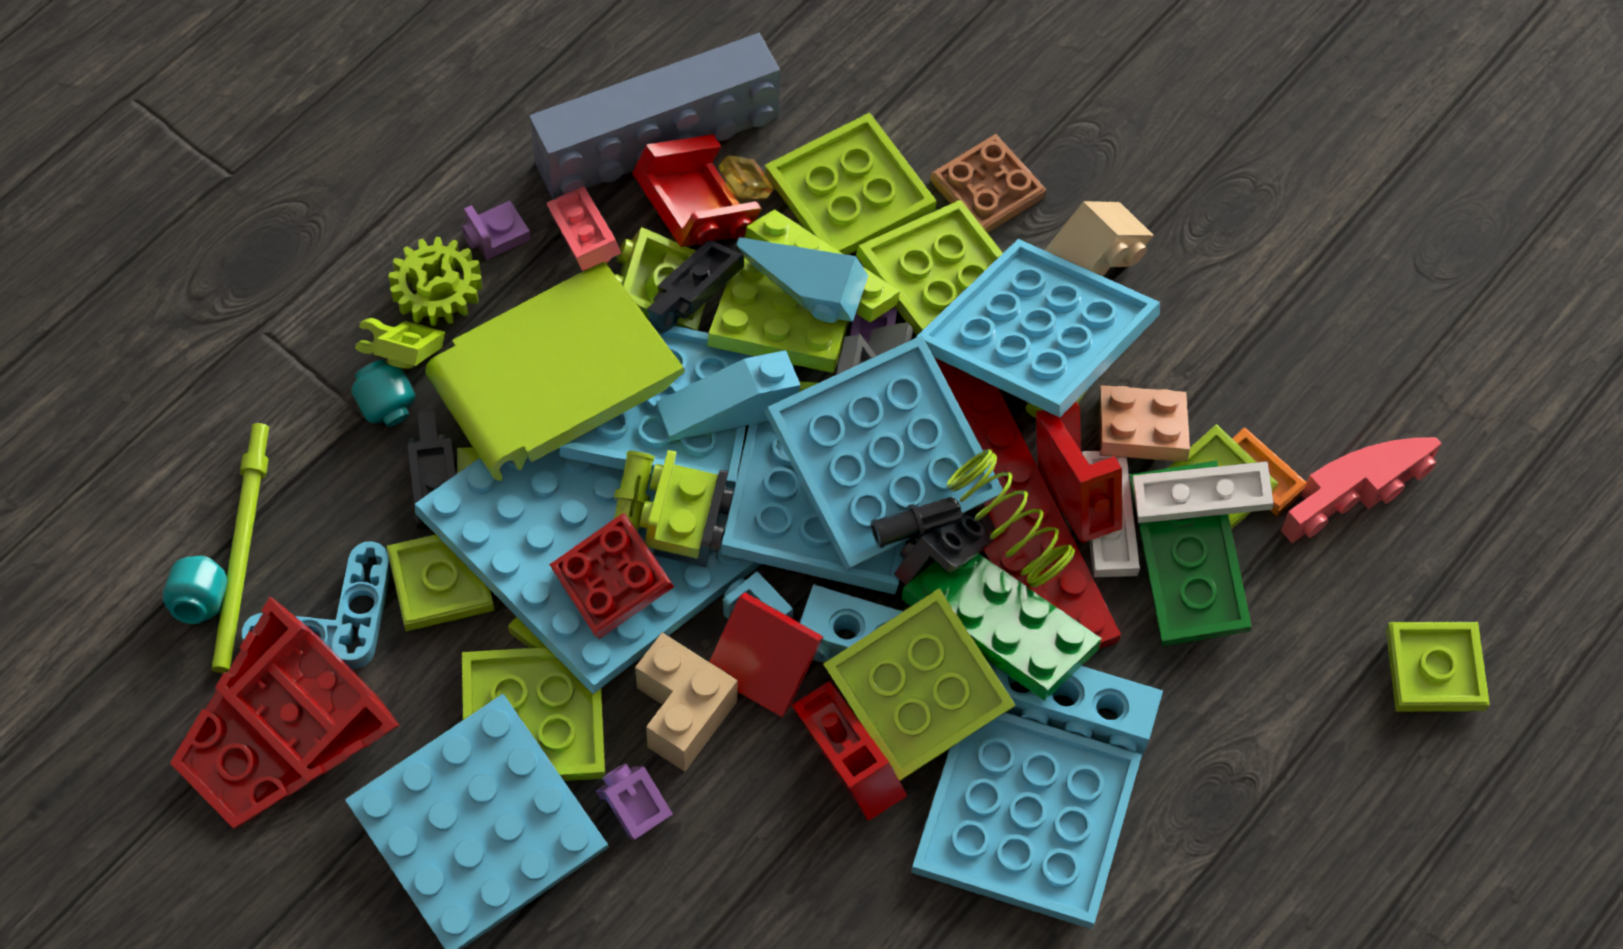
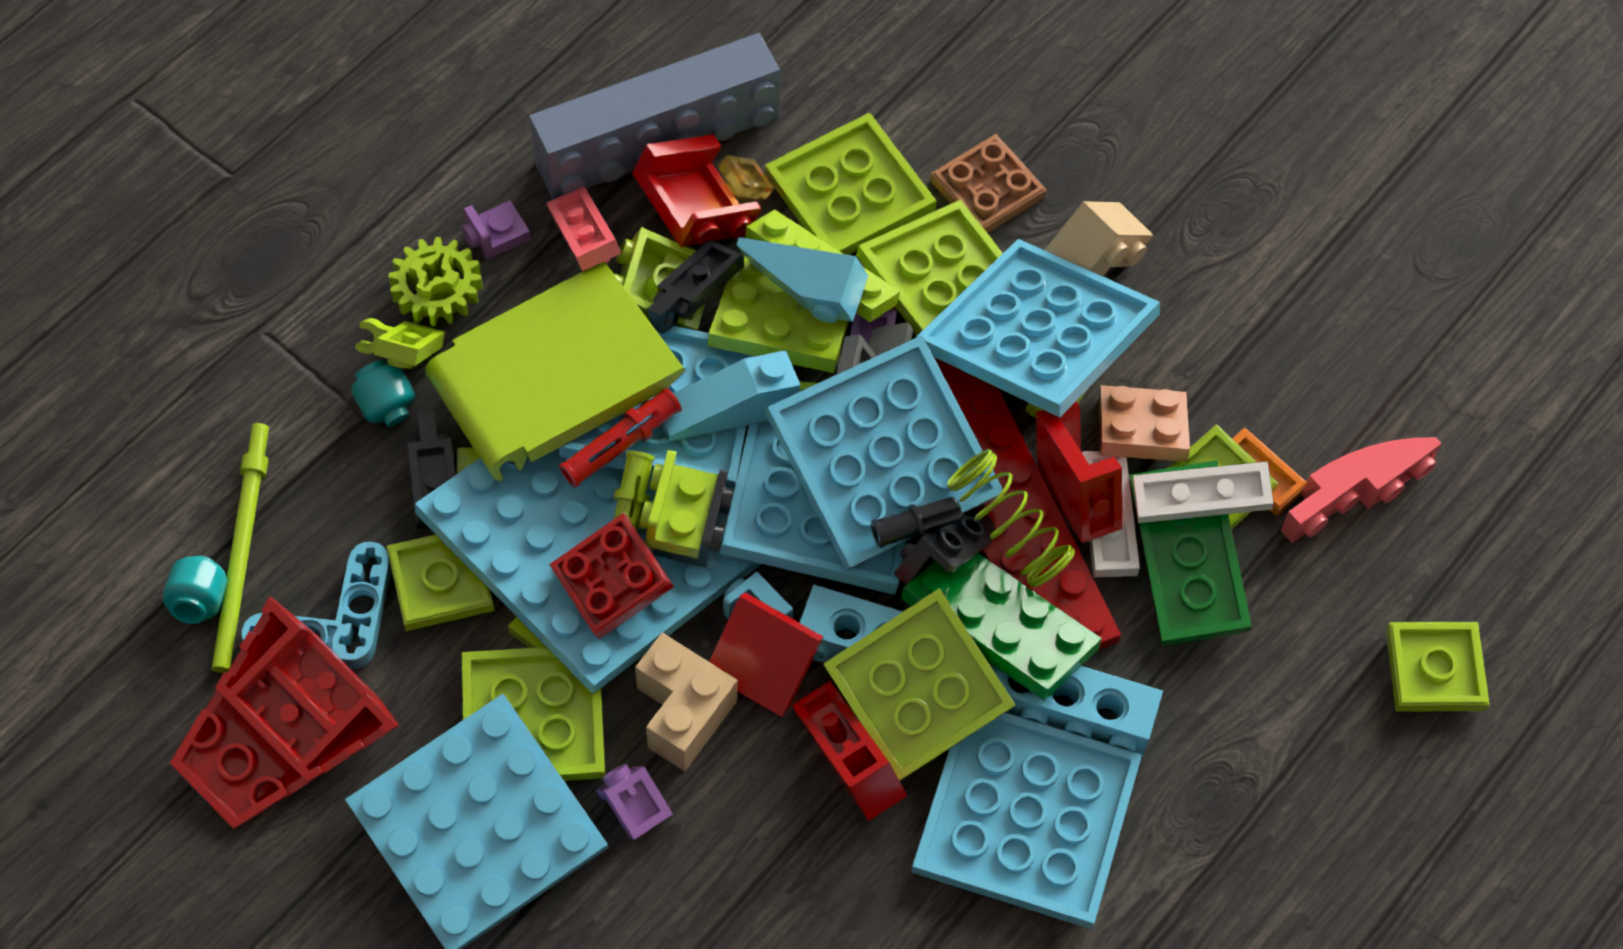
(661, 407): none -> red pin

